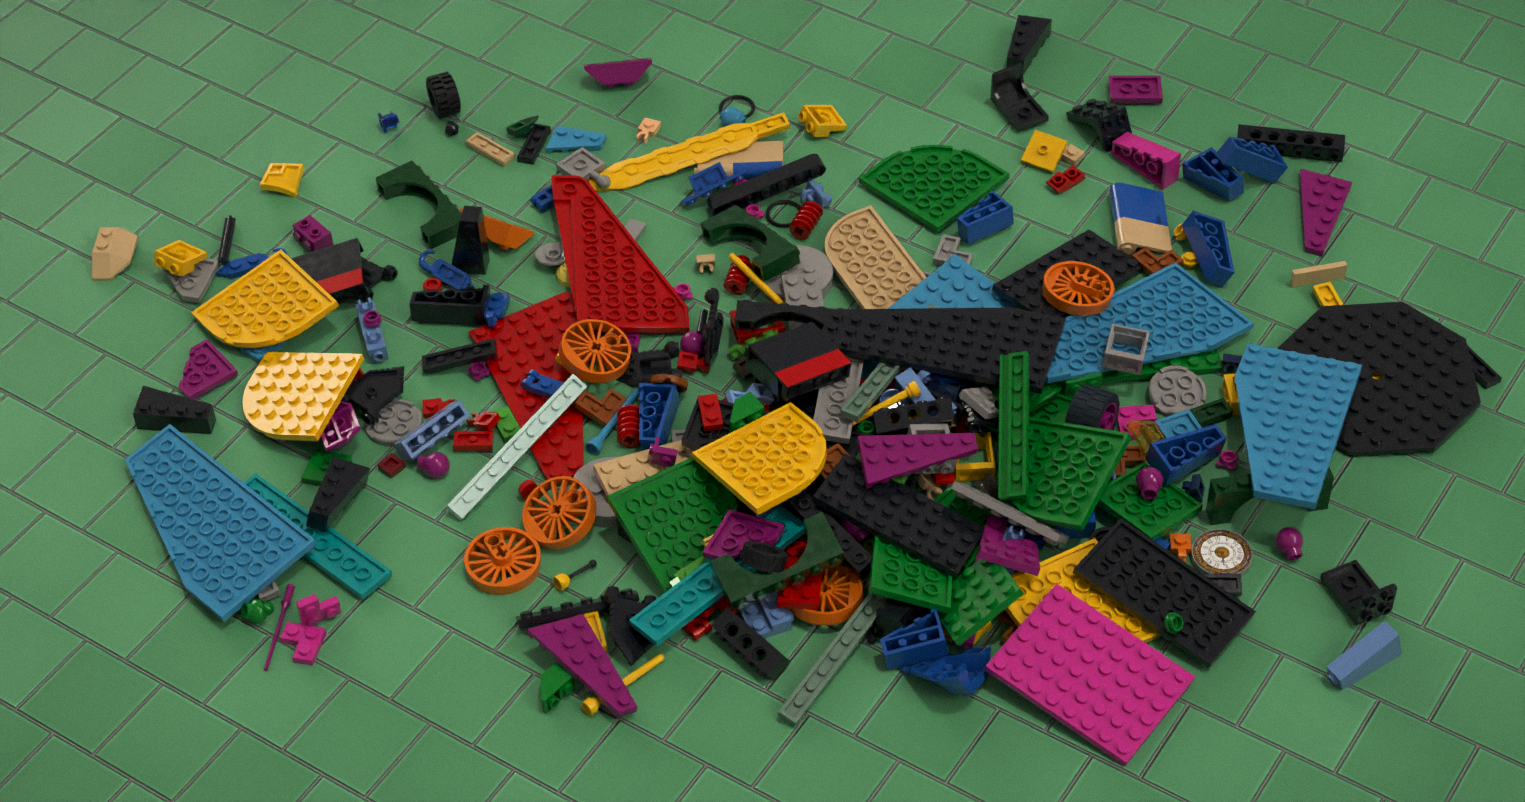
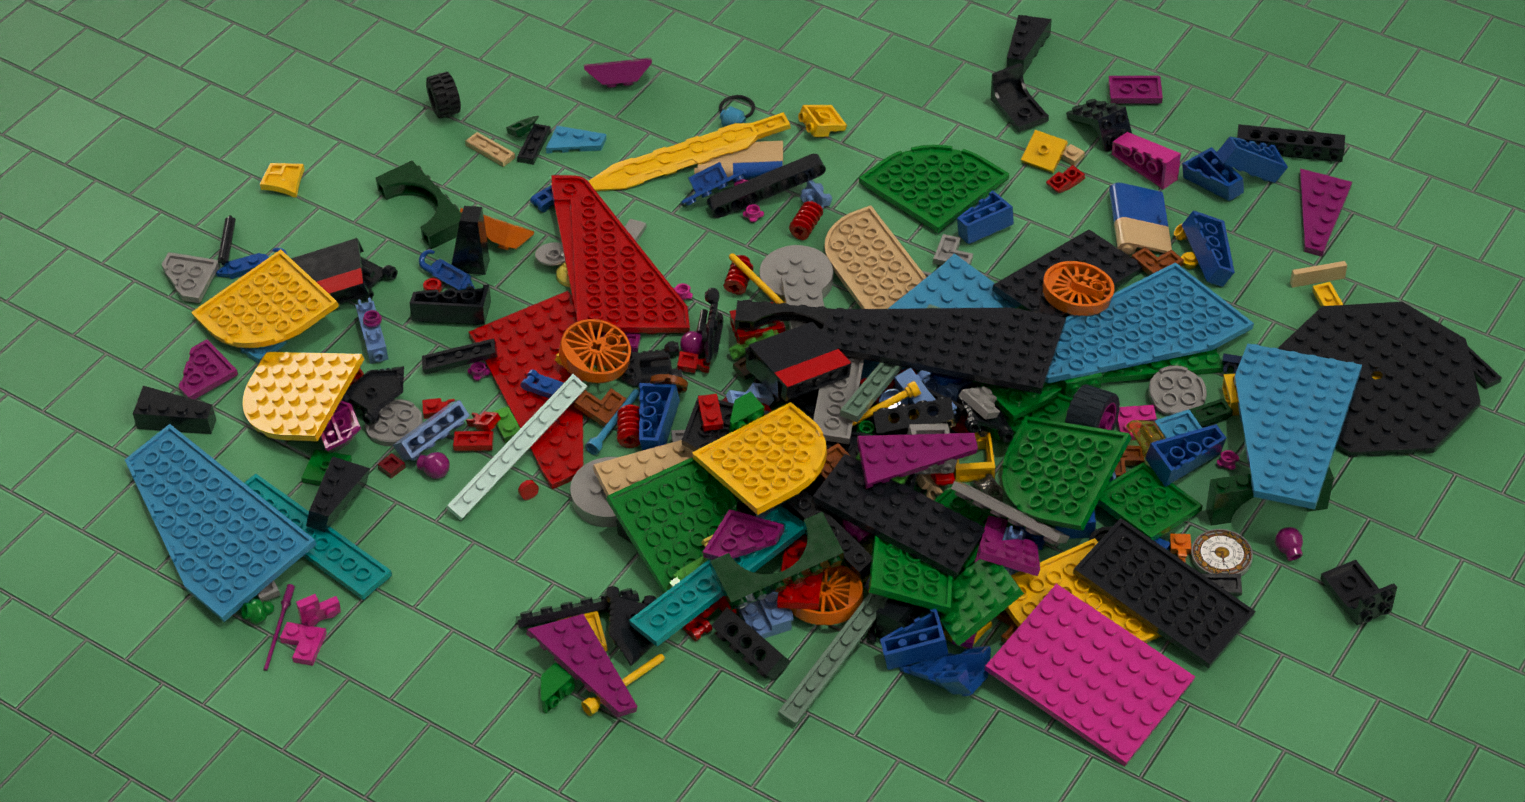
(112, 252): tan wedge -> none
(178, 257): yellow plate -> none
(312, 234): magenta brick -> none
(388, 121): clear blue brick -> none
(451, 128): black hinge -> none
(496, 308): blue hinge -> none
(501, 558): orange piece -> none
(560, 512): orange piece -> none
(562, 580): yellow hinge -> none
(585, 165): light grey plate -> none
(648, 128): light nougat plate -> none
(662, 456): magenta bracket -> none
(705, 261): tan tile -> none
(737, 223): dark green arch -> none
(763, 557): black tyre -> none
(776, 203): black tyre -> none
(1013, 426): green plate -> none
(1122, 360): light grey window -> none
(1149, 482): magenta piece -> none
(1173, 622): green plate -> none
(1195, 487): dark blue tile -> none
(1365, 656): medium blue slope -> none

